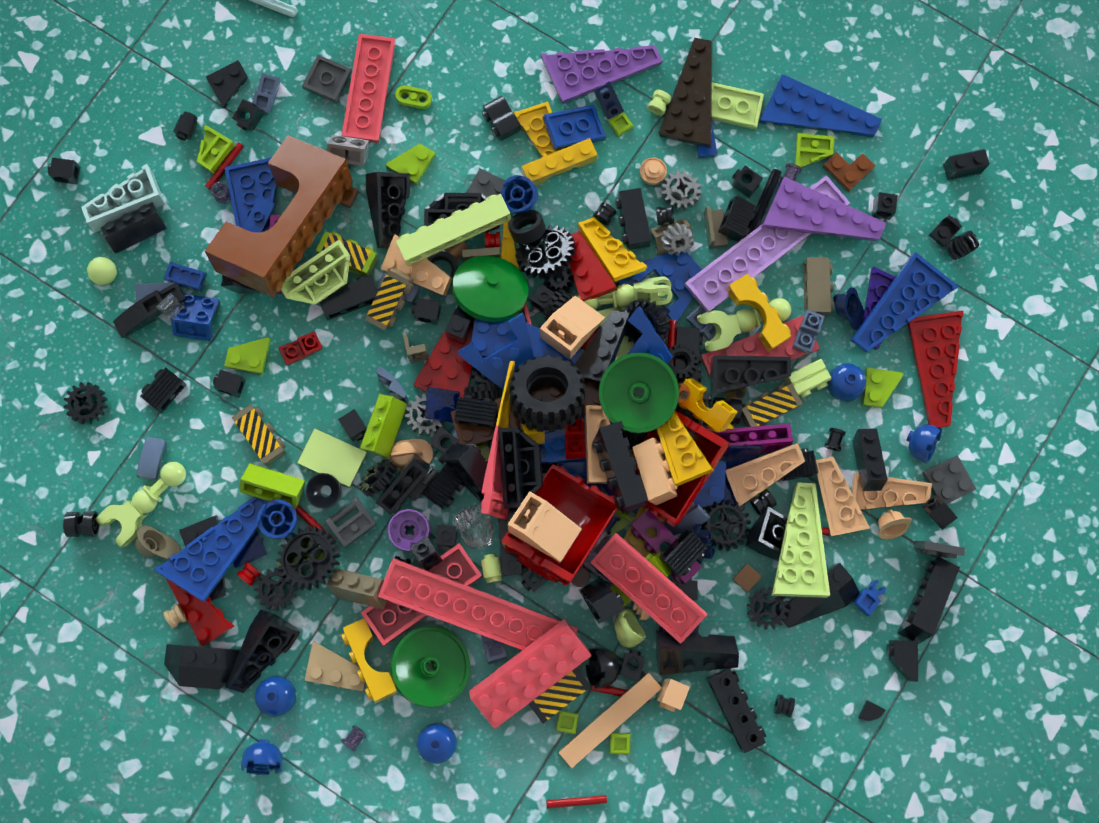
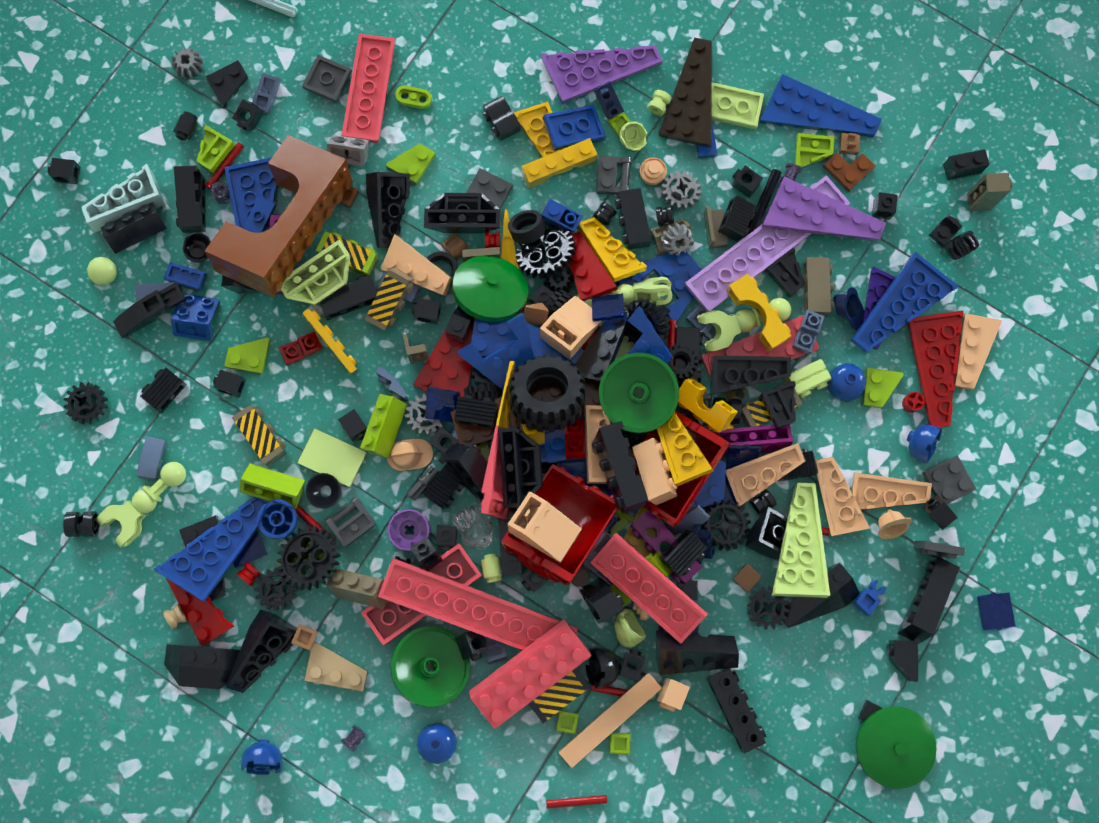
(154, 543): dark tan piece -> none
(170, 306): clear tile -> none
(190, 199): none -> black wedge
(192, 58): none -> light grey gear
(195, 247): none -> black hair
(275, 696): blue cylinder -> none
(304, 637): none -> medium nougat tile
(337, 347): none -> yellow wing
(377, 477): black gear -> none
(379, 683): yellow arch -> none
(403, 484): black brick -> none
(454, 229): yellowish green brick -> none
(467, 651): none -> black brick
(519, 194): blue cylinder -> none
(536, 313): none -> medium nougat slope
(557, 214): none -> blue slope
(607, 174): none -> dark grey plate
(608, 307): none -> clear blue piece
(633, 136): none -> yellowish green hair
(684, 392): clear orange tile -> none
(781, 404): none -> black wing
(784, 705): black wheel -> none
(787, 273): none -> black wing
(835, 439): black bush -> none
(849, 143): none -> medium nougat tile
(869, 460): black brick -> none
(896, 747): none -> green dish
(916, 399): none -> red wheel
(975, 344): none -> light nougat wing
(989, 191): none -> dark tan brick
(996, 611): none -> clear blue piece

